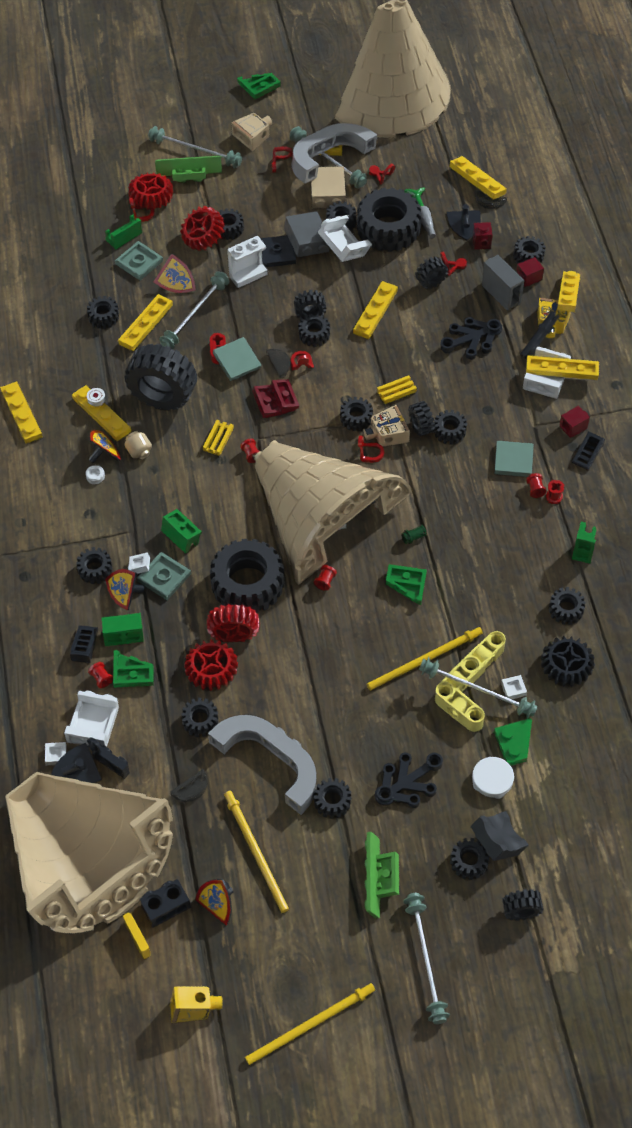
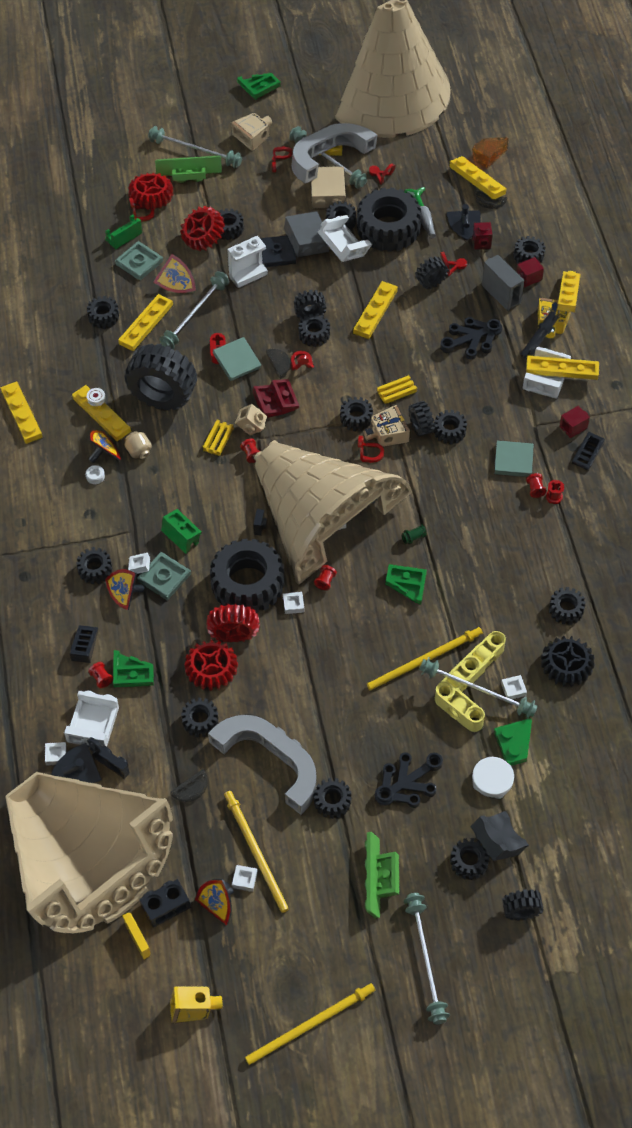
(122, 629): green hinge -> none
(244, 878): none -> white tile
(251, 419): none -> tan brick
(260, 522): none -> black plate
(293, 602): none -> white tile
(489, 150): none -> clear orange slope
(584, 544): green hinge -> none

